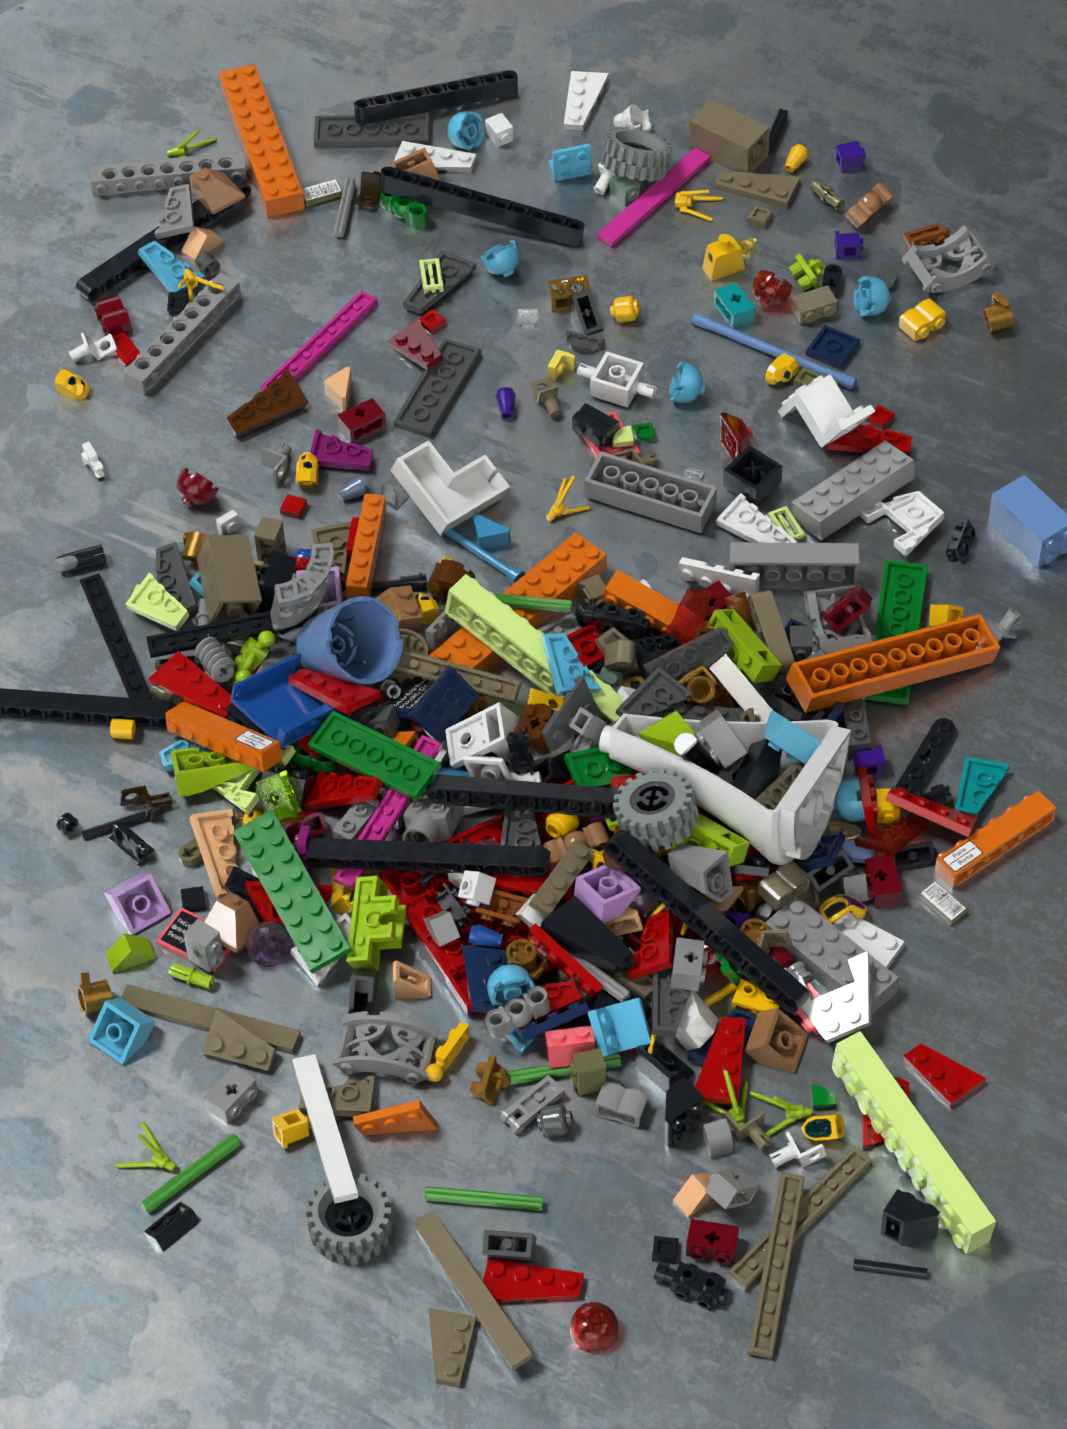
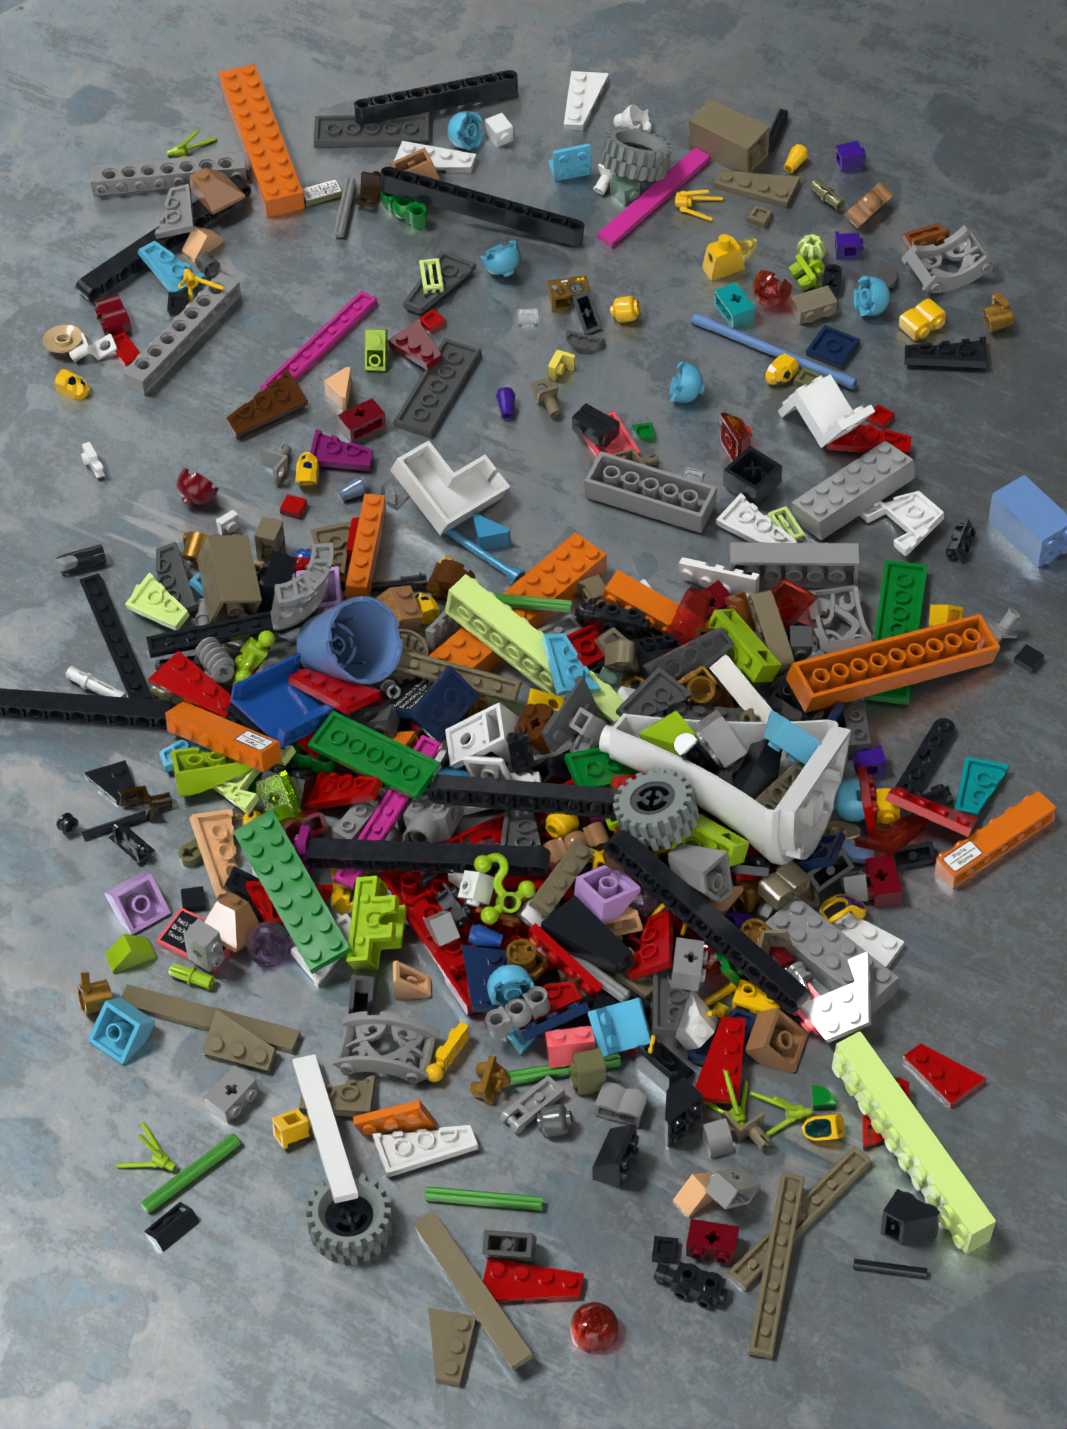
(62, 338): none -> tan dish
(88, 681): none -> white pin
(112, 780): none -> black wing
(122, 729): yellow gear -> none
(376, 349): none -> lime slope
(409, 1151): none -> white wing
(525, 890): none -> lime piece
(559, 507): yellow plant -> none
(616, 1155): none -> black slope
(617, 379): white brick -> none
(623, 437): yellowish green tile -> none
(719, 1010): none -> yellow hand
(791, 601): none -> clear red slope
(791, 1152): white bracket -> none
(811, 247): none -> yellowish green piece
(847, 608): dark red brick -> none
(942, 903): tile -> none
(961, 354): none -> black wing
(1029, 658): none -> black tile

